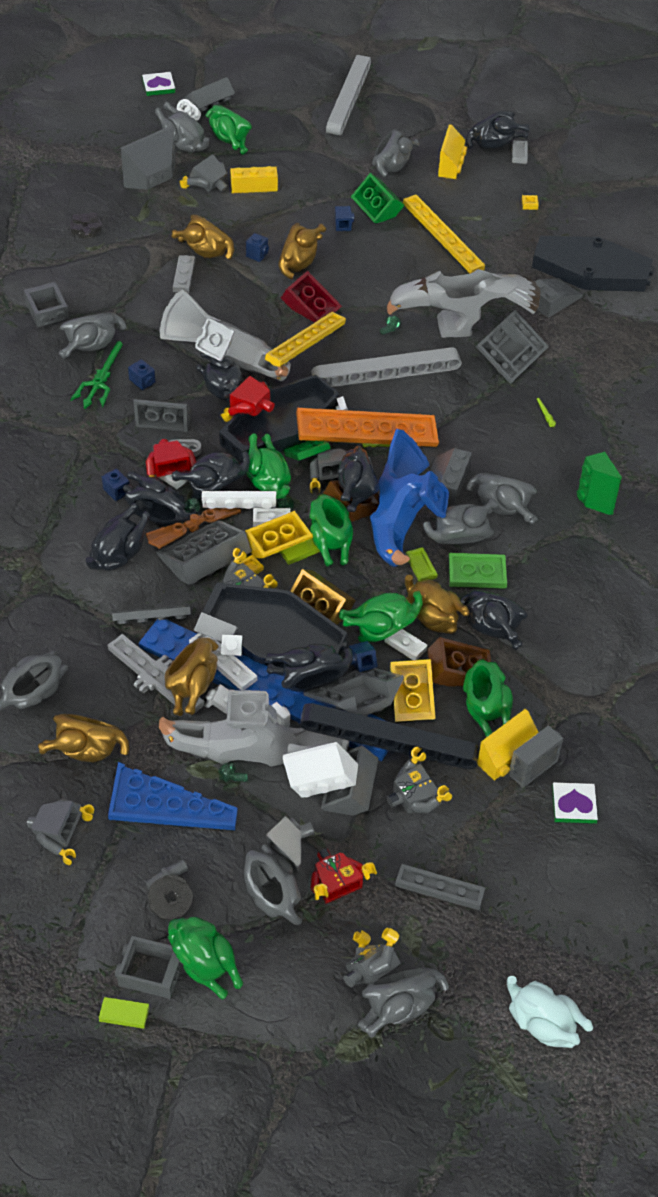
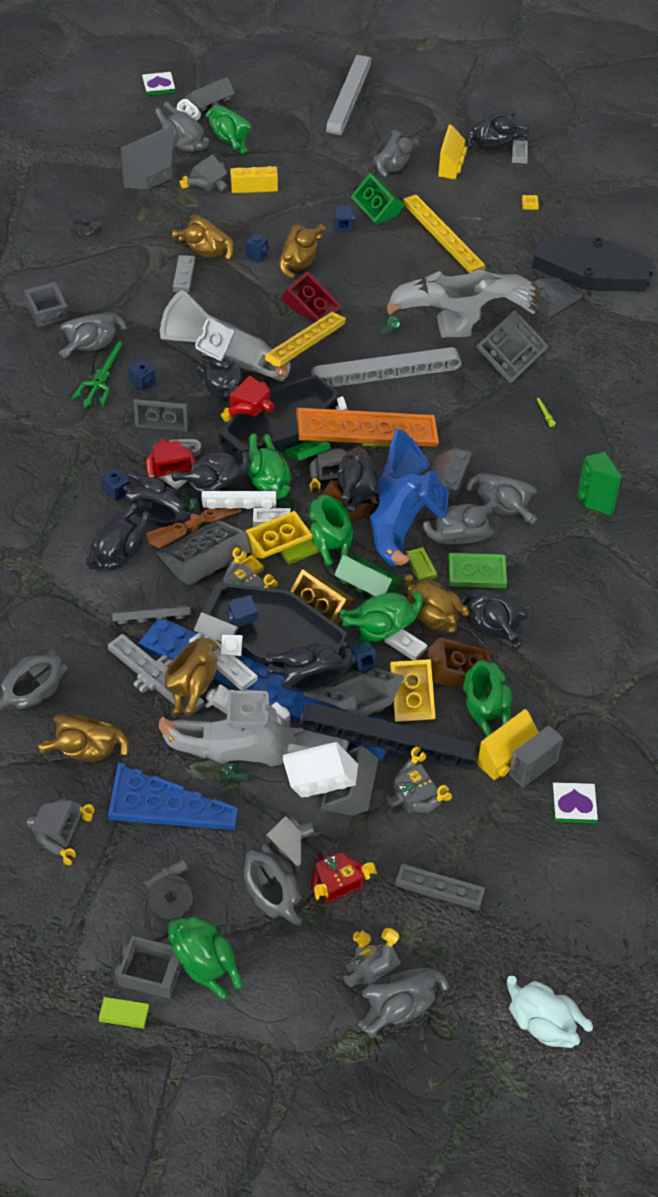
(242, 611): none -> dark blue brick
(366, 576): none -> slope

